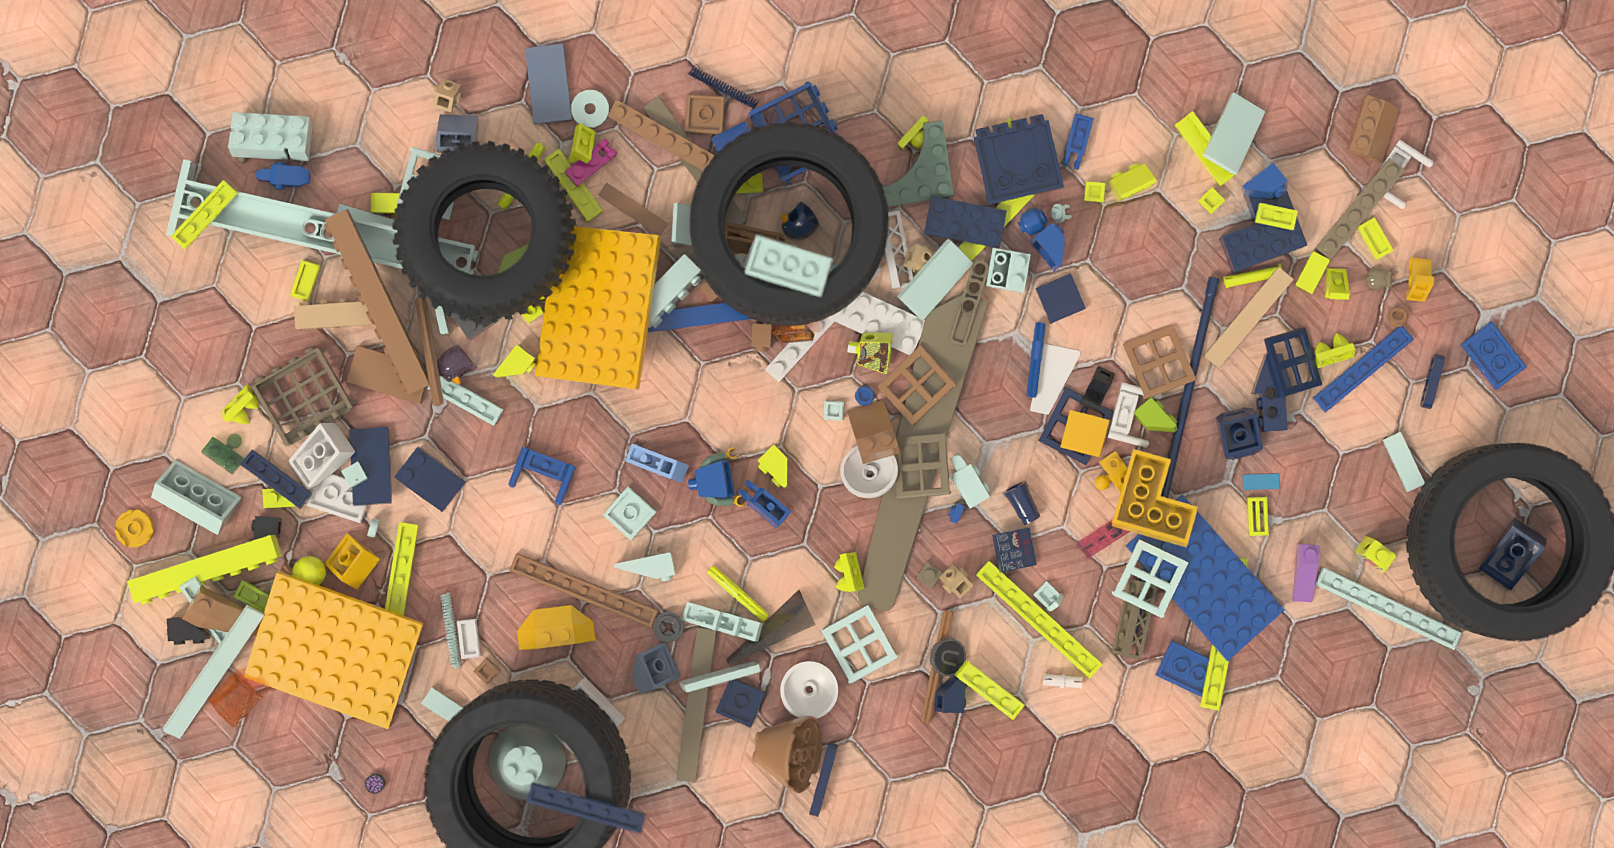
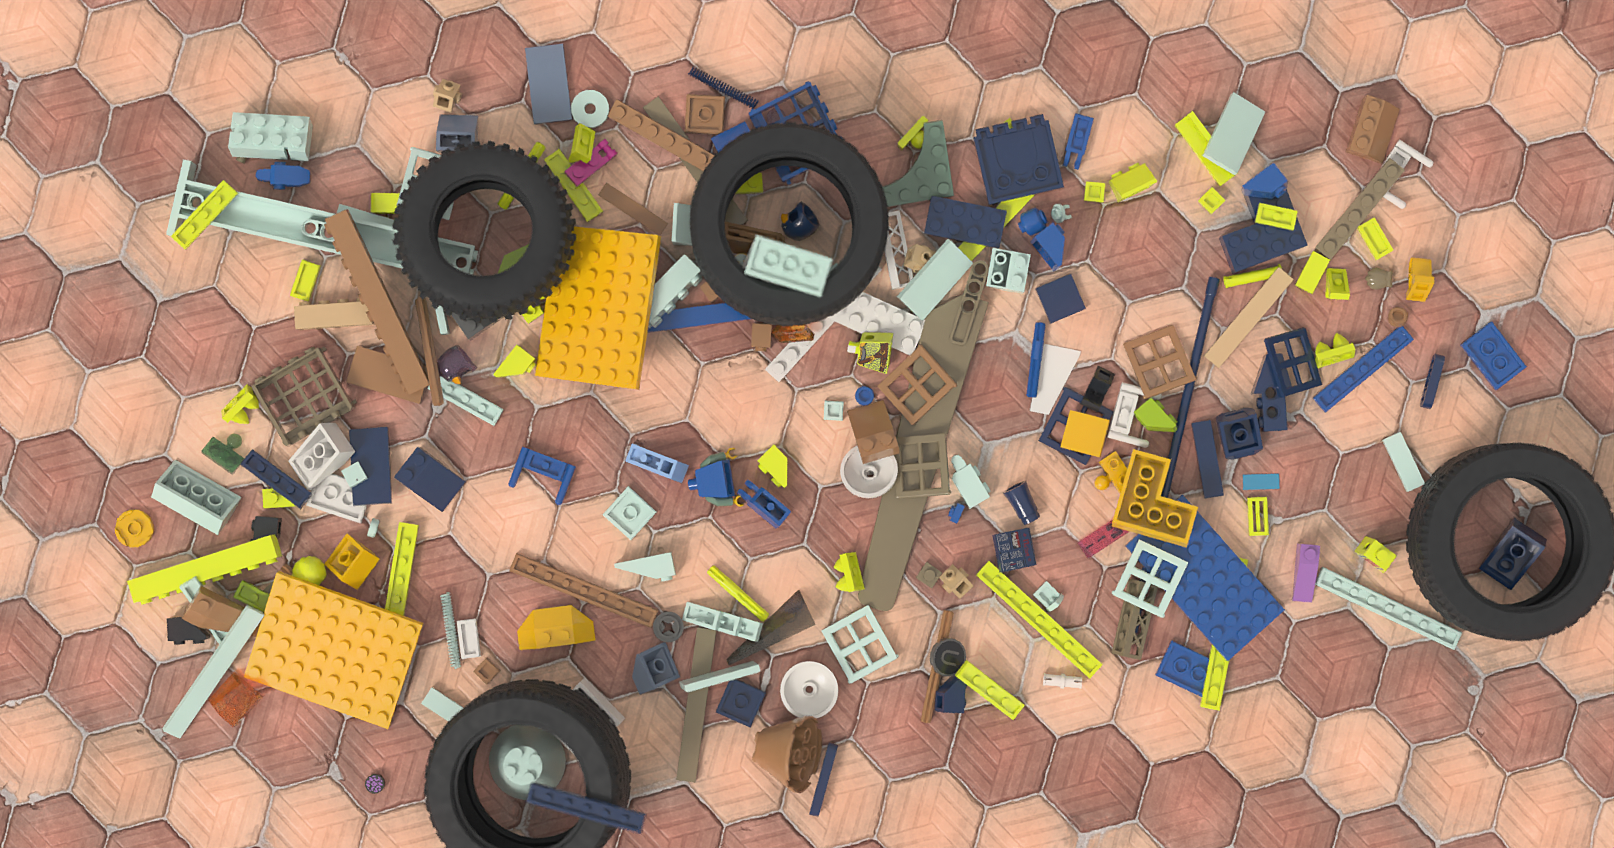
(1207, 459): none -> dark blue tile

